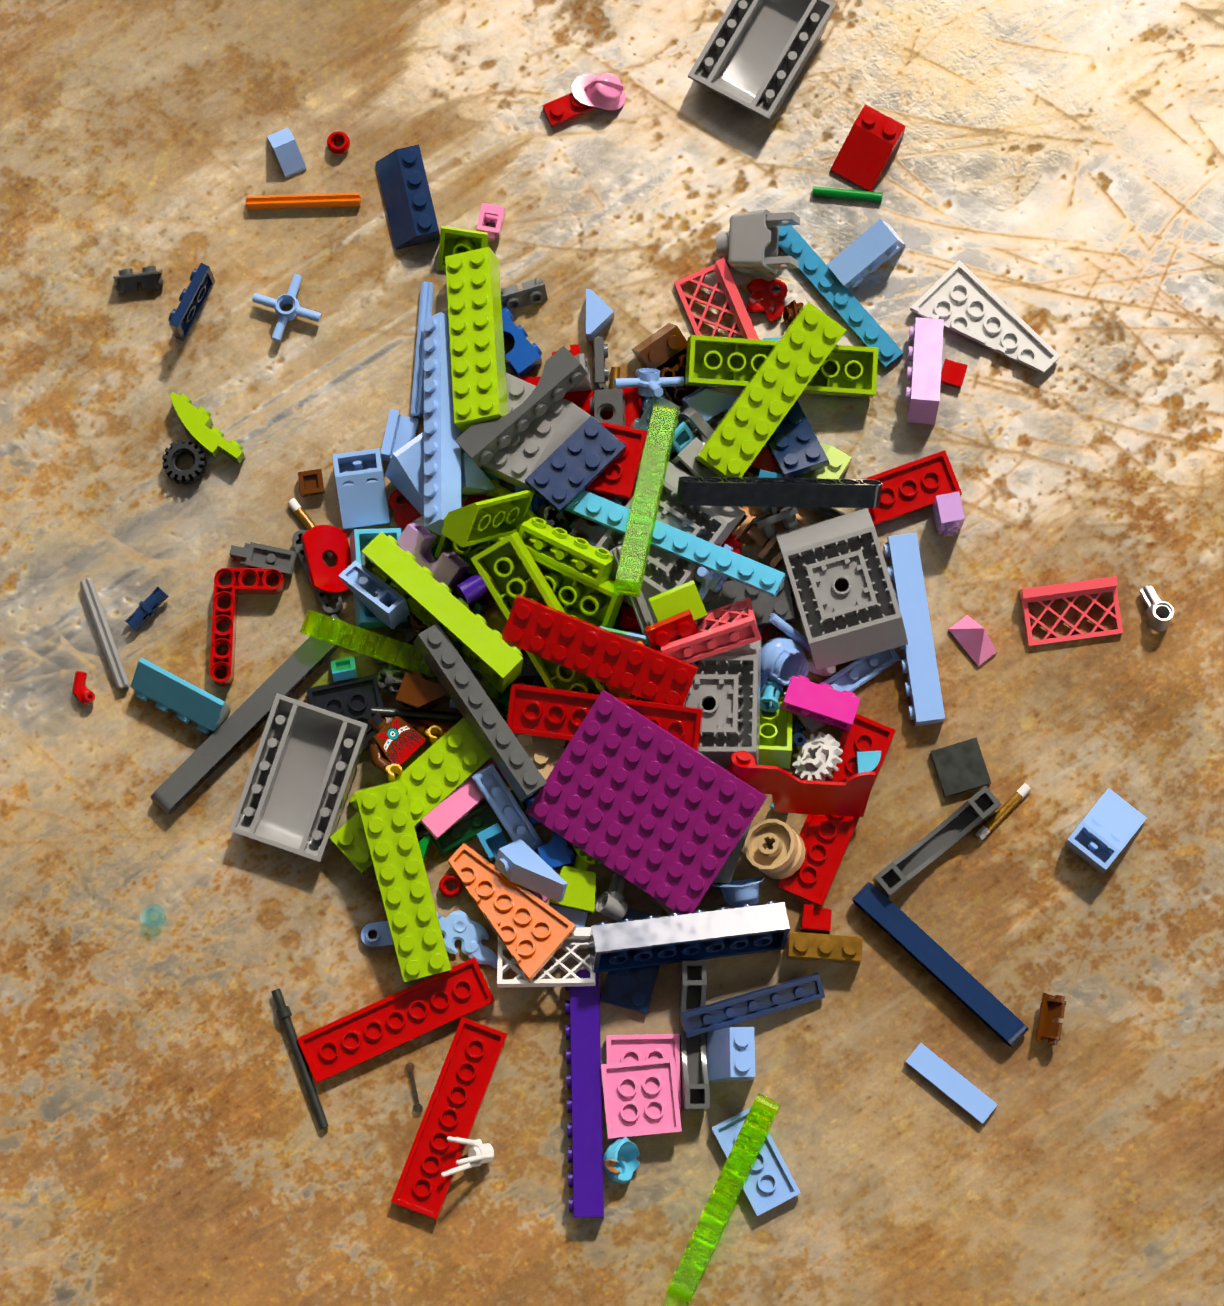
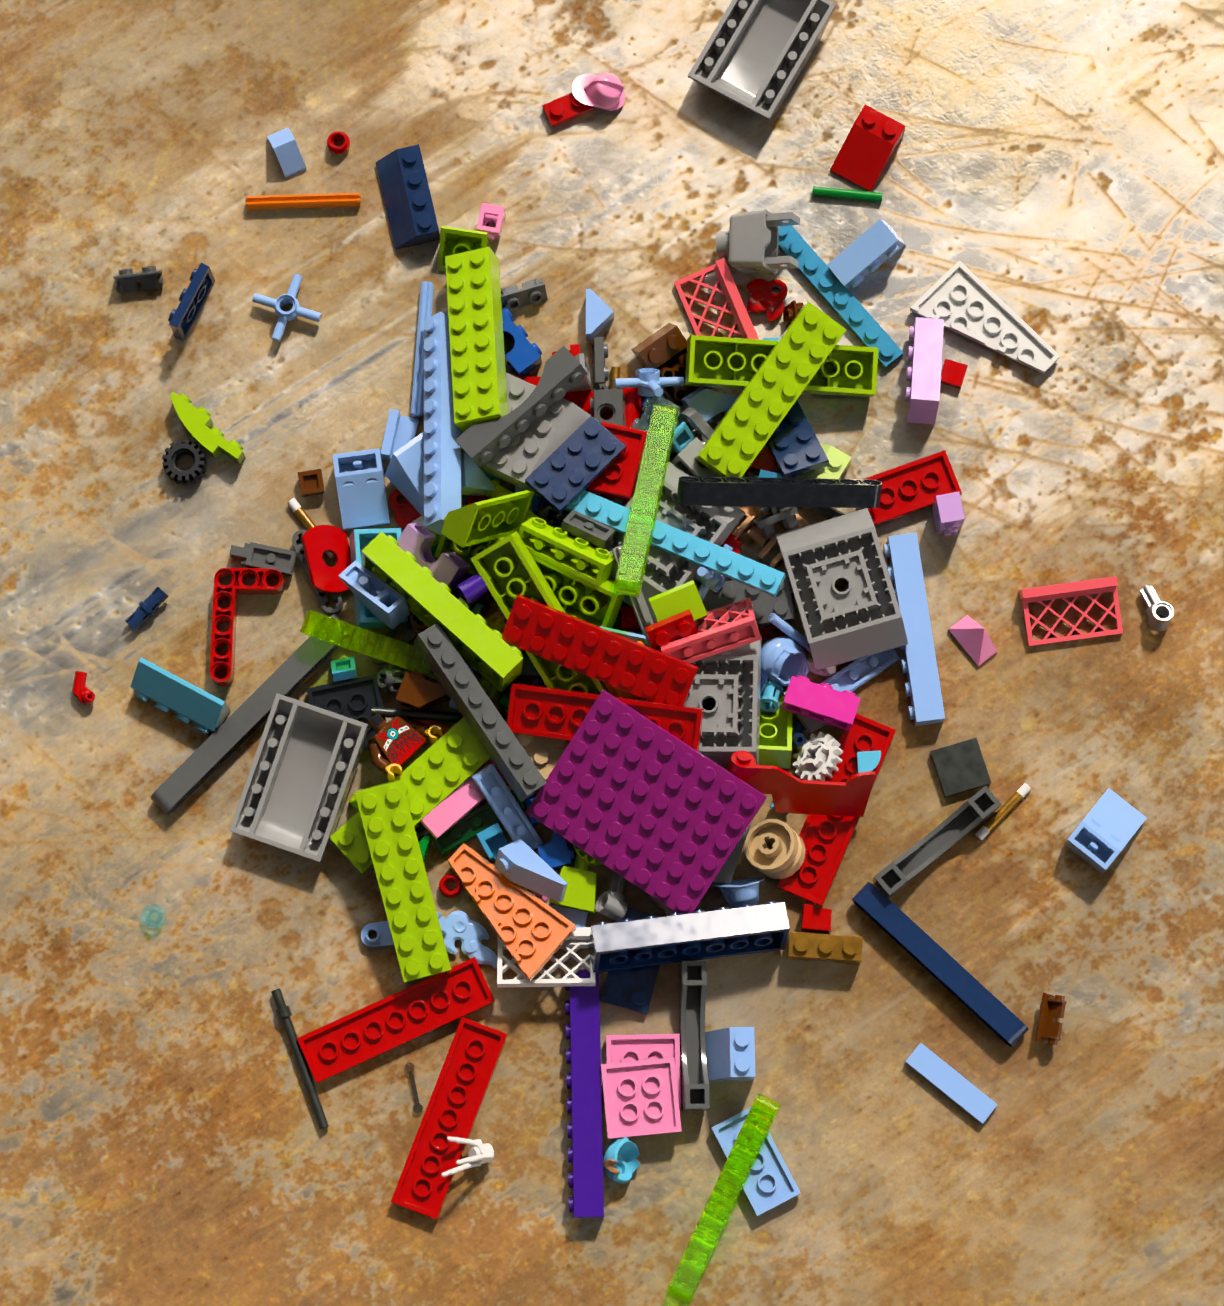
(104, 634): light grey axle -> none
(587, 529): none -> dark grey plate
(752, 1005): dark blue plate -> none

